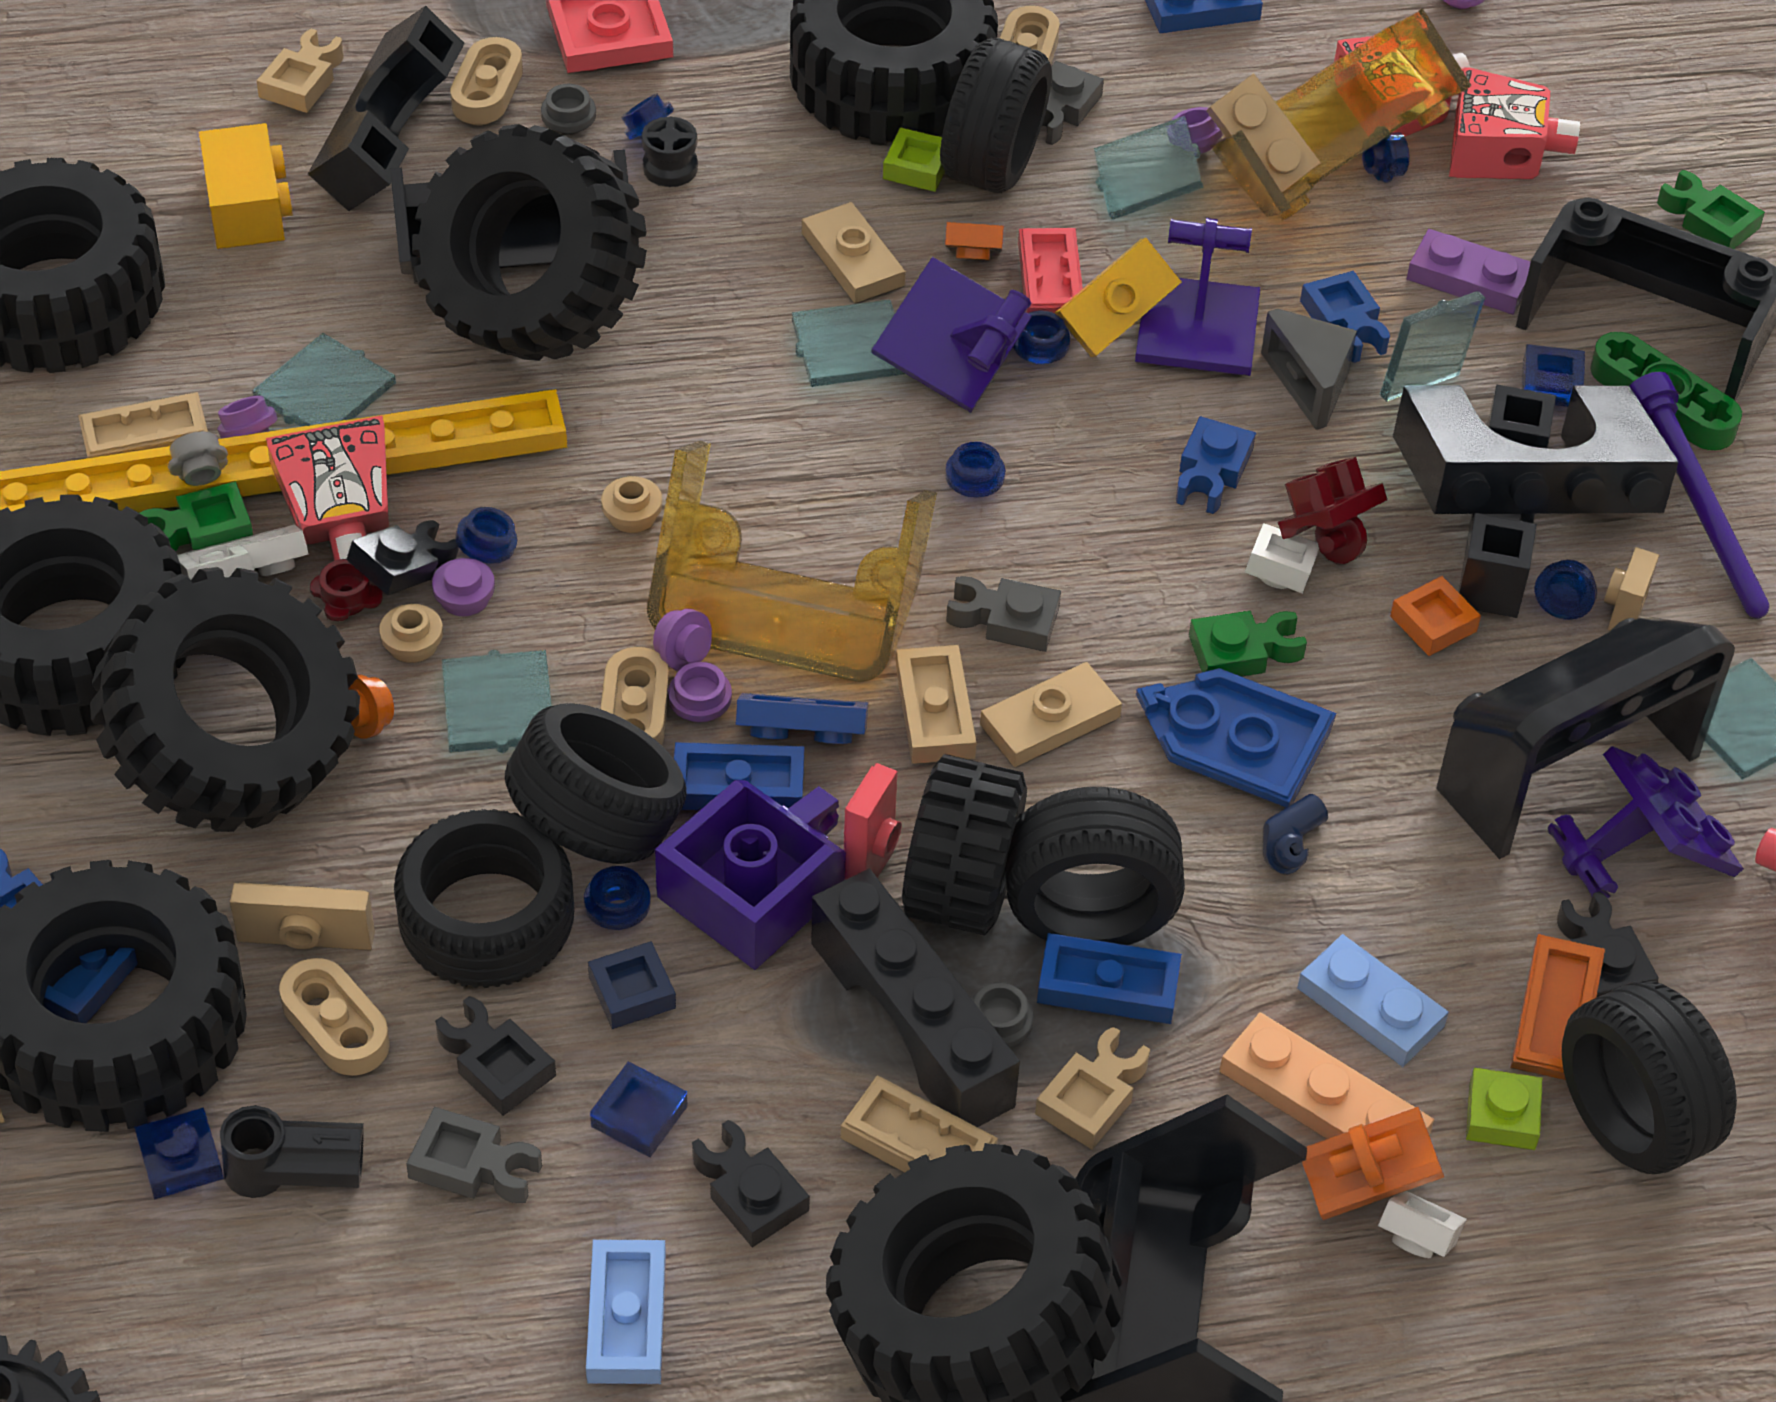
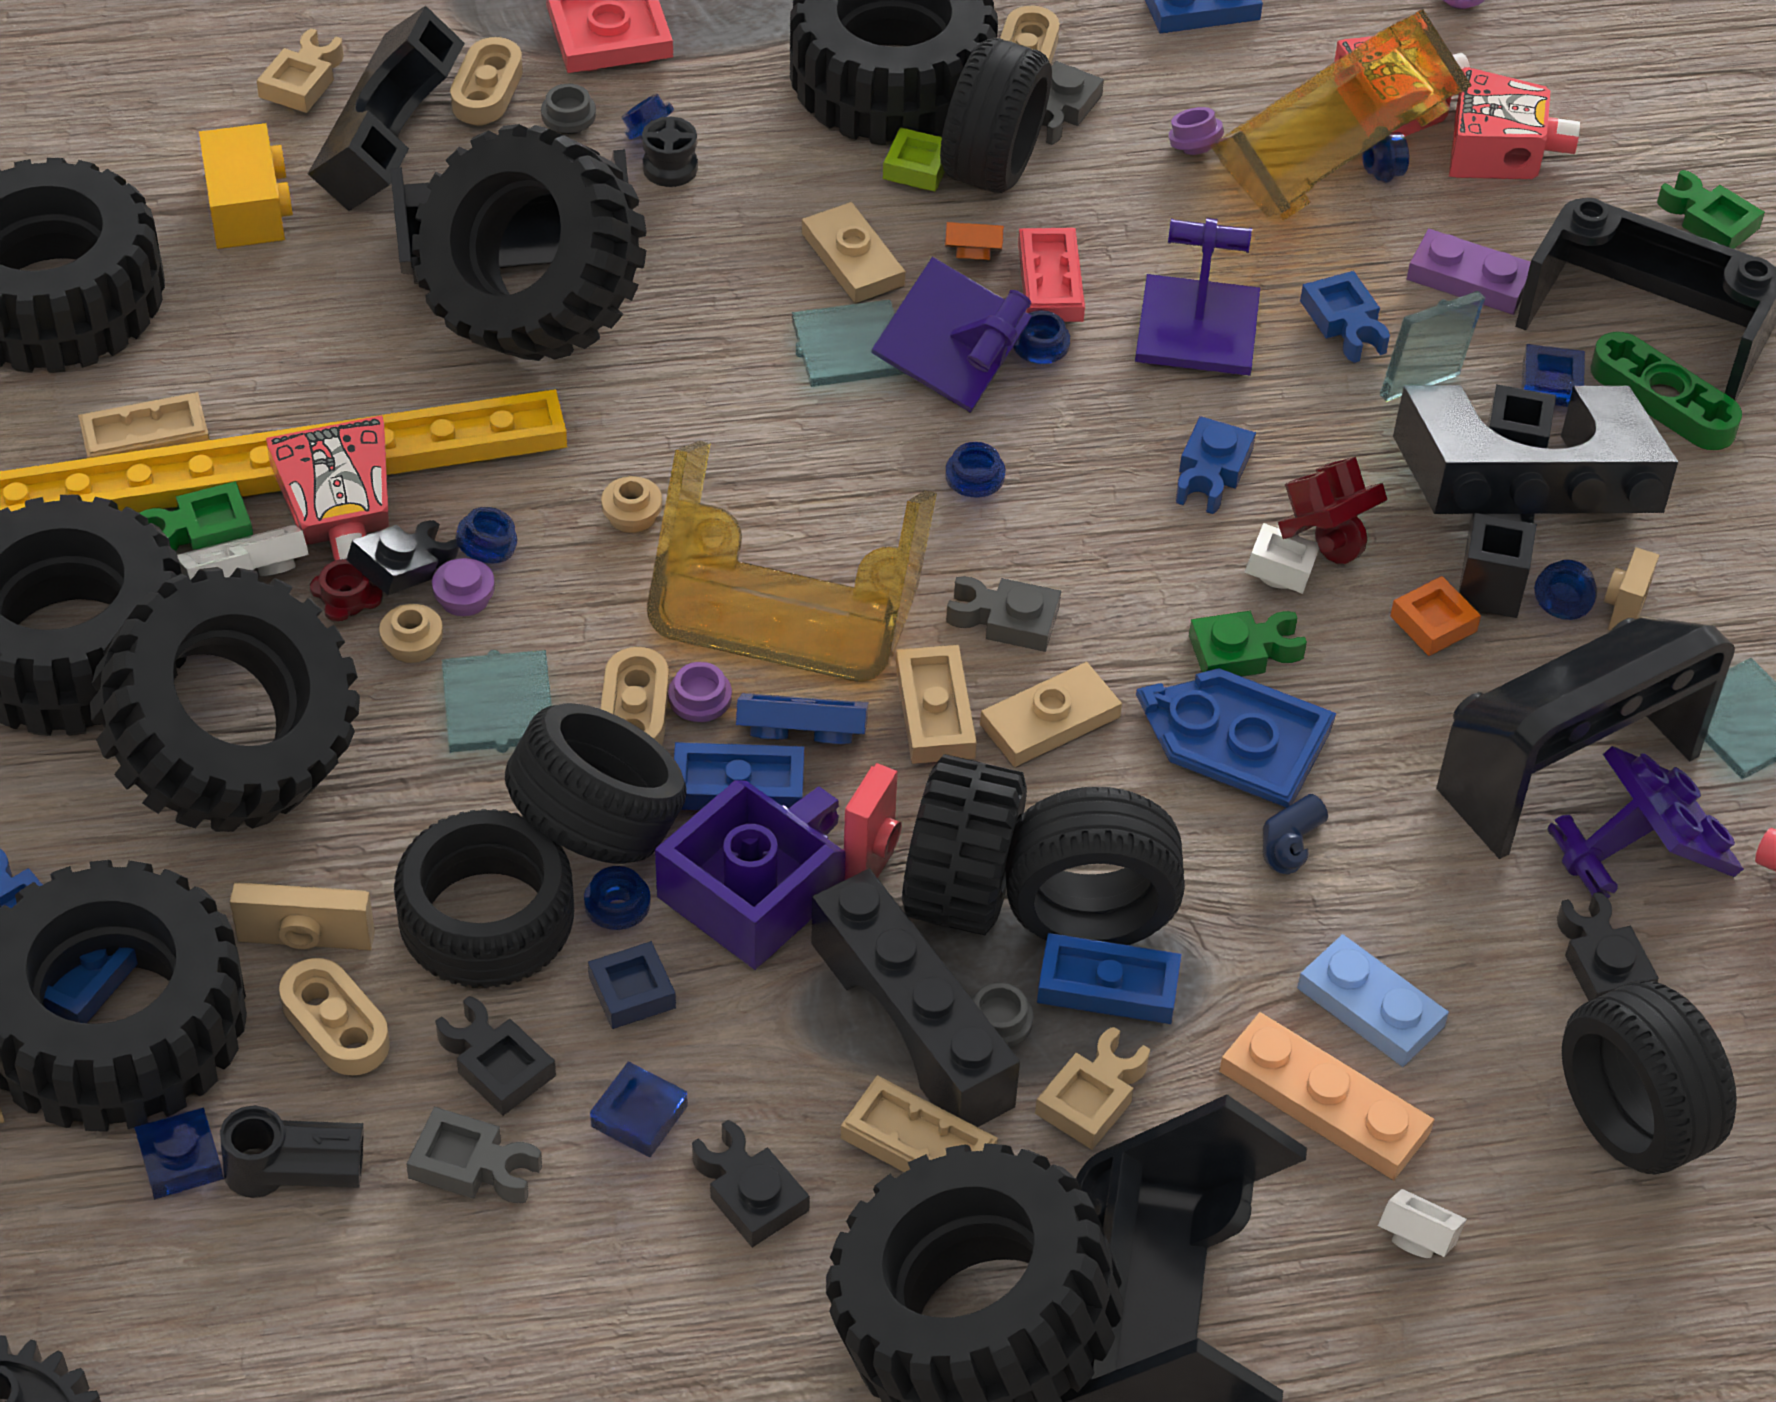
(197, 458): light grey plate -> none
(246, 417): medium lavender plate -> none
(324, 384): clear light blue piece -> none
(375, 706): orange plate -> none
(626, 1312): light blue plate -> none
(683, 637): medium lavender plate -> none
(1118, 297): yellow plate -> none
(1148, 168): clear light blue piece -> none
(1267, 129): tan plate -> none
(1309, 360): dark grey slope -> none
(1371, 1163): orange hips -> none
(1504, 1108): lime plate -> none
(1558, 983): orange tile -> none
(1659, 400): dark purple piece -> none

